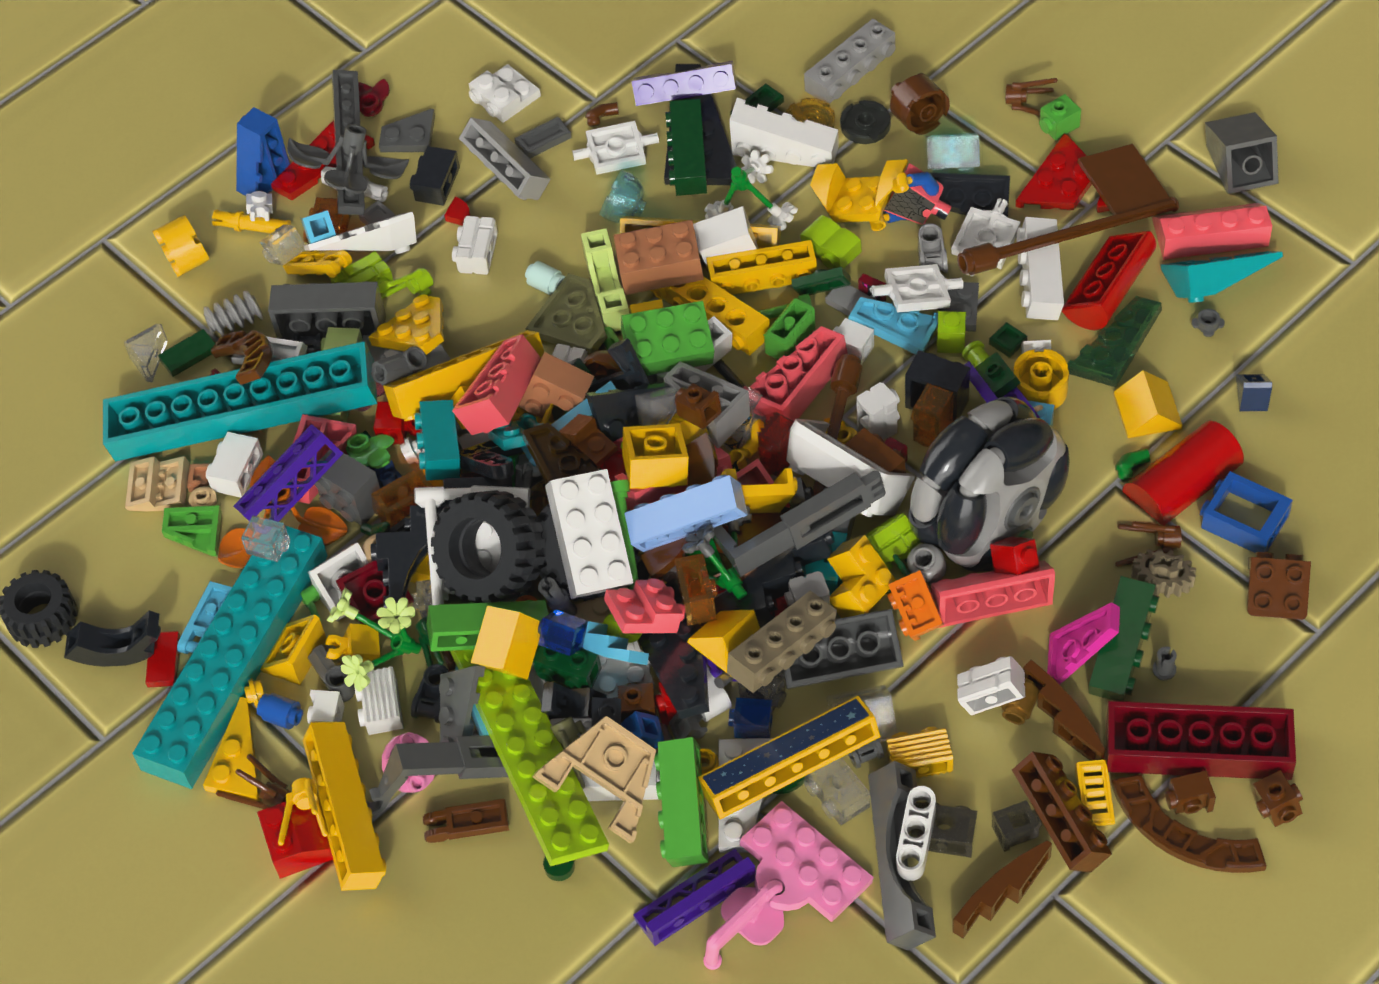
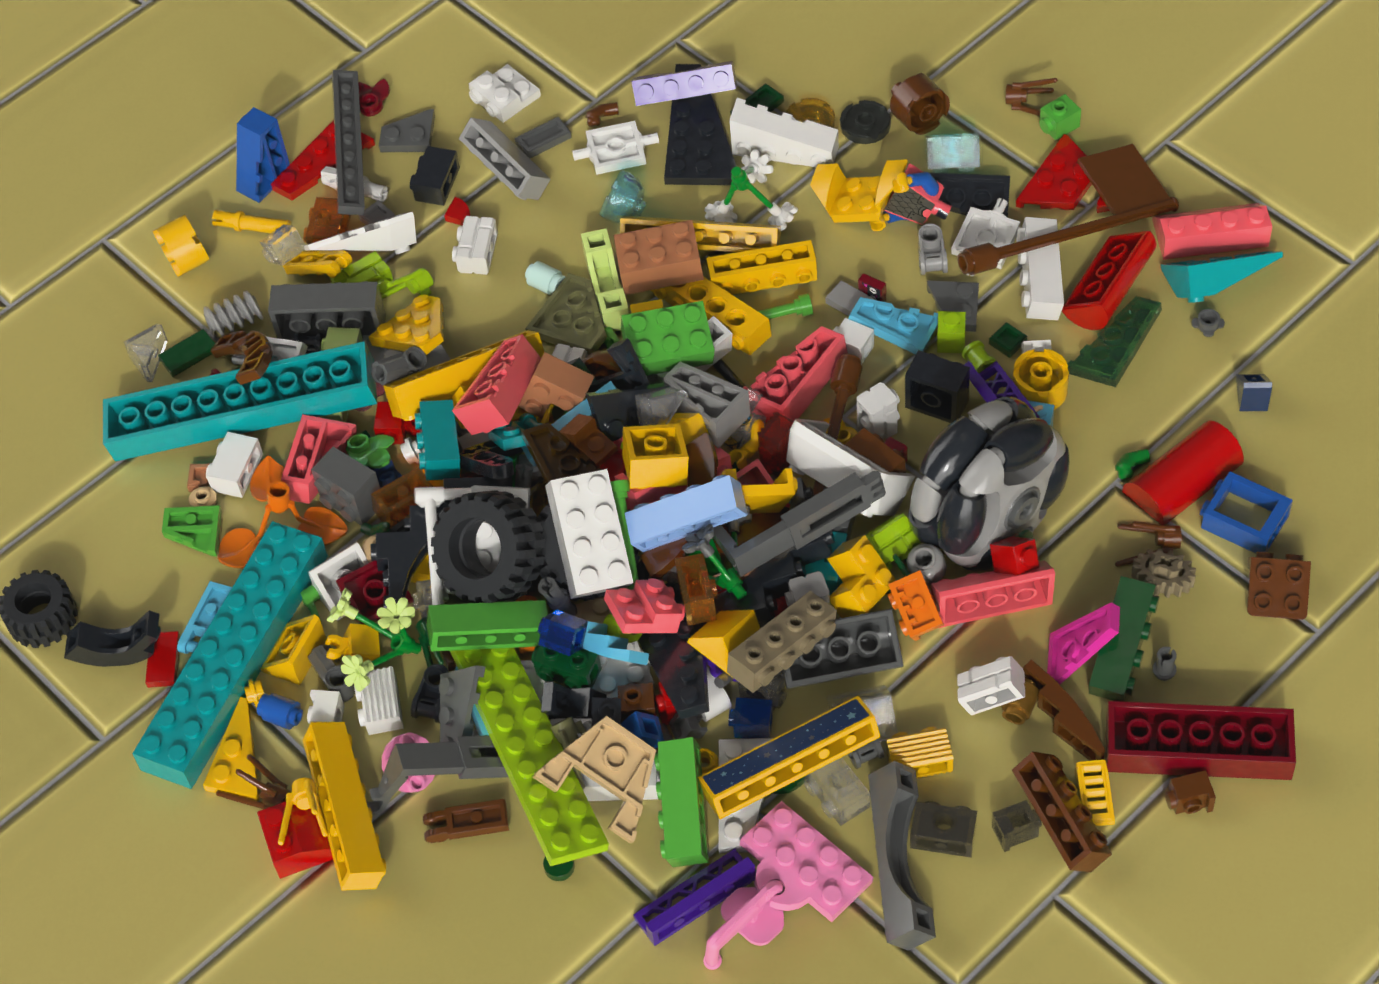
(157, 484): tan slope -> none
(259, 205): white plate -> none
(265, 538): clear brick -> none
(286, 469): dark purple fence -> none
(318, 227): medium azure brick -> none
(353, 142): dark grey plant -> none
(506, 642): yellow slope -> none
(687, 146): dark green brick -> none
(693, 401): reddish brown brick -> none
(724, 234): white slope -> none
(789, 329): bright green brick -> none
(821, 281): dark green plate -> none
(832, 243): lime brick -> none
(850, 61): light grey brick -> none
(916, 819): white beam -> none
(917, 288): white plate -> none
(931, 414): clear orange brick -> none
(997, 375): dark green plate -> none
(1008, 882): reddish brown slope -> none
(1147, 406): yellow slope -> none
(1181, 841): reddish brown tile -> none
(1243, 152): dark grey slope -> none
(1278, 799): reddish brown brick -> none

